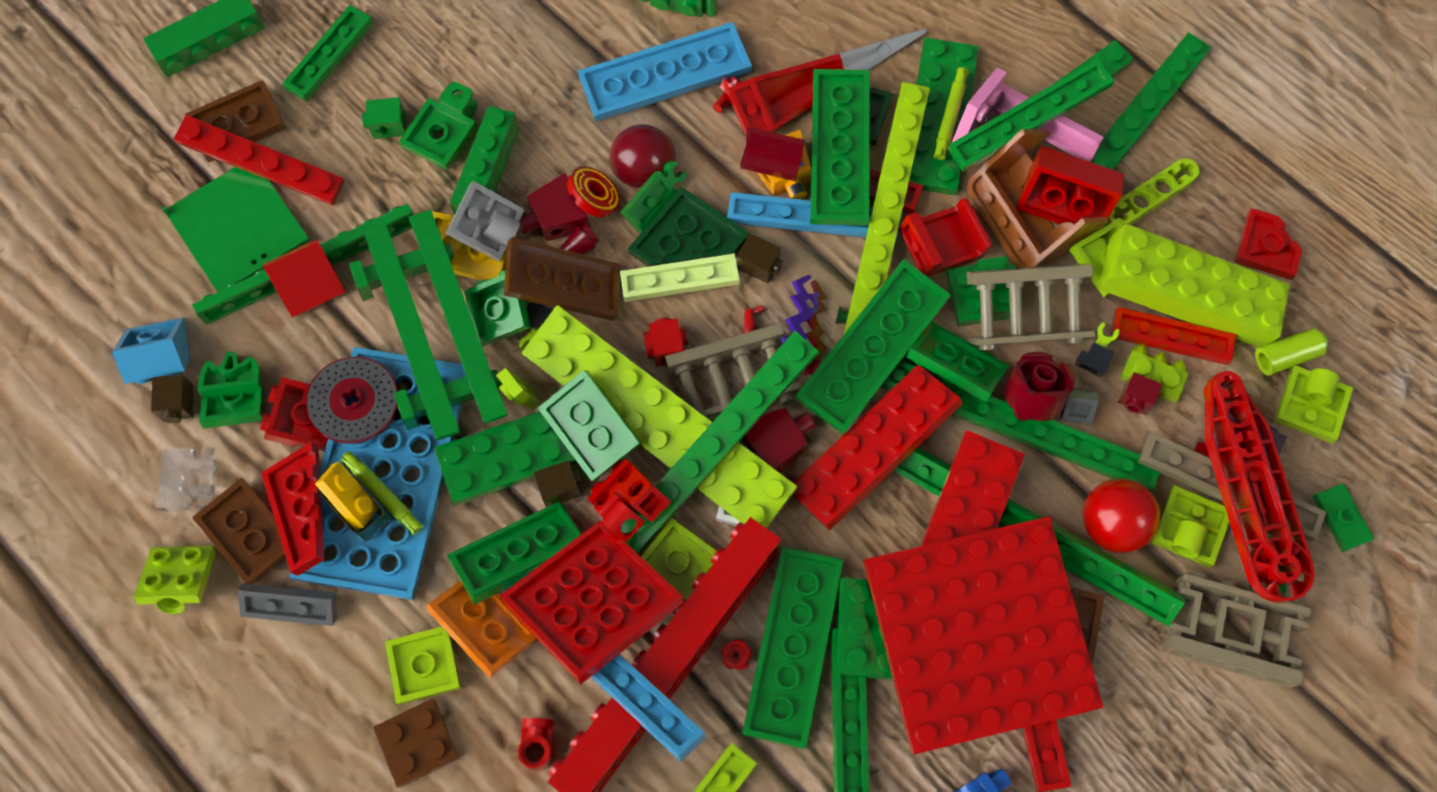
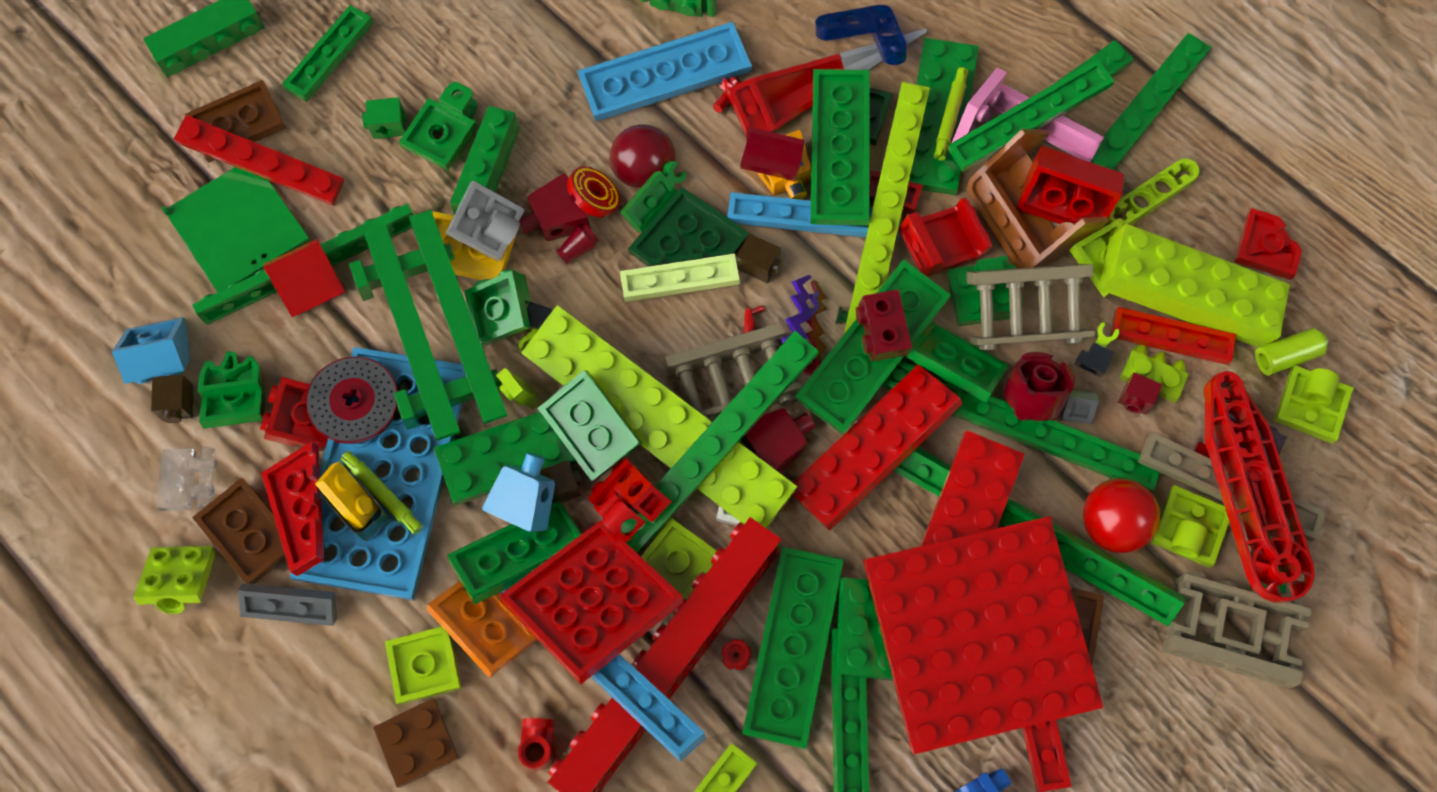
(522, 495): none -> torso
(562, 279): reddish brown plate -> none
(664, 339): red brick -> none
(836, 26): none -> clear blue beam
(883, 325): none -> dark red brick
(1343, 518): green plate -> none

